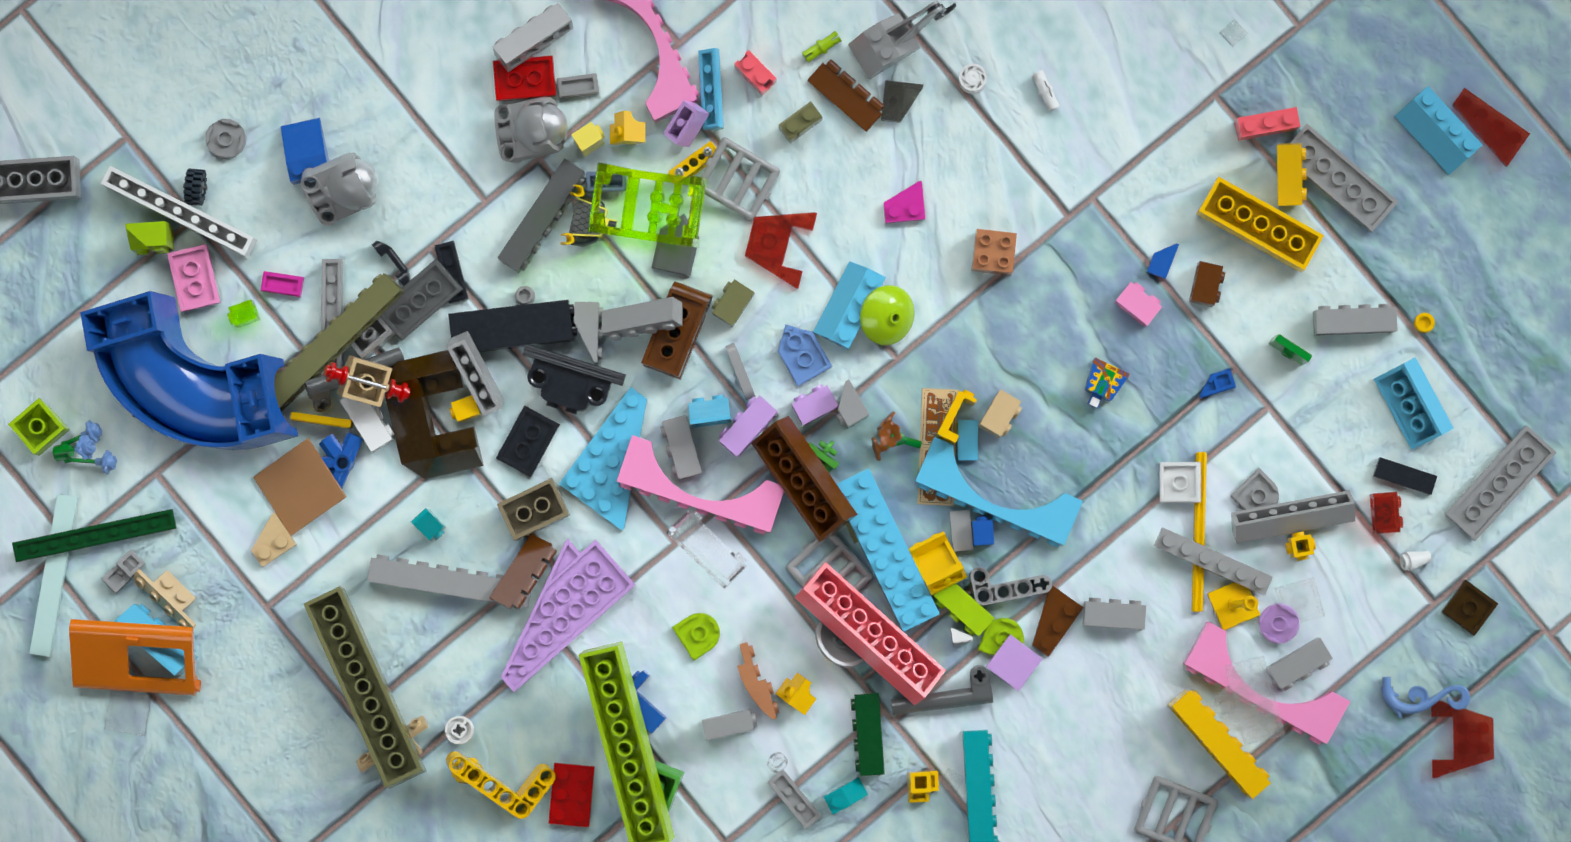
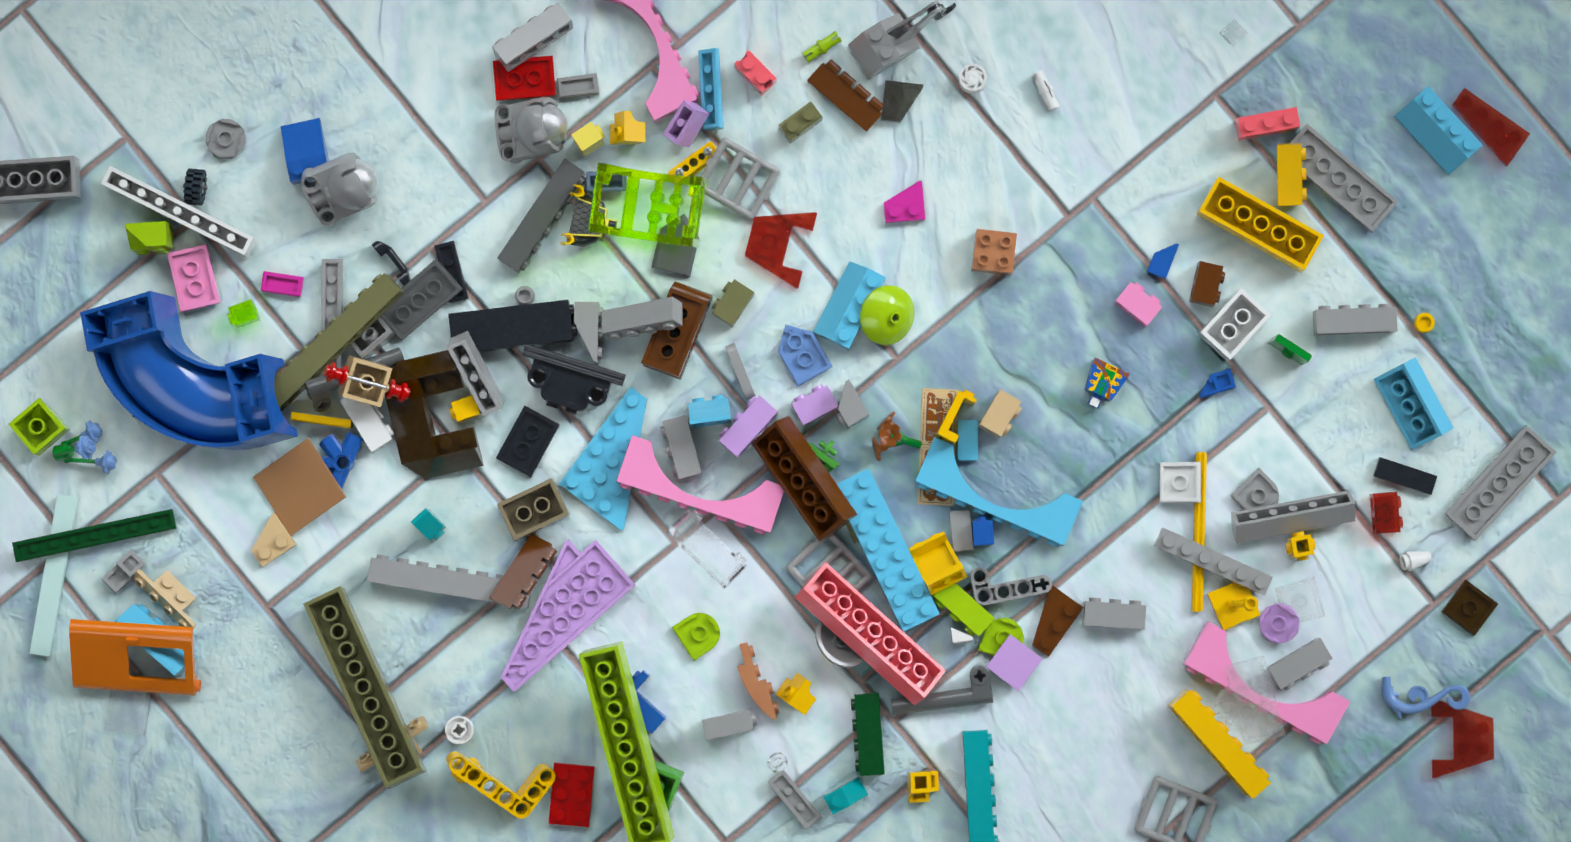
(1234, 324): none -> white brick

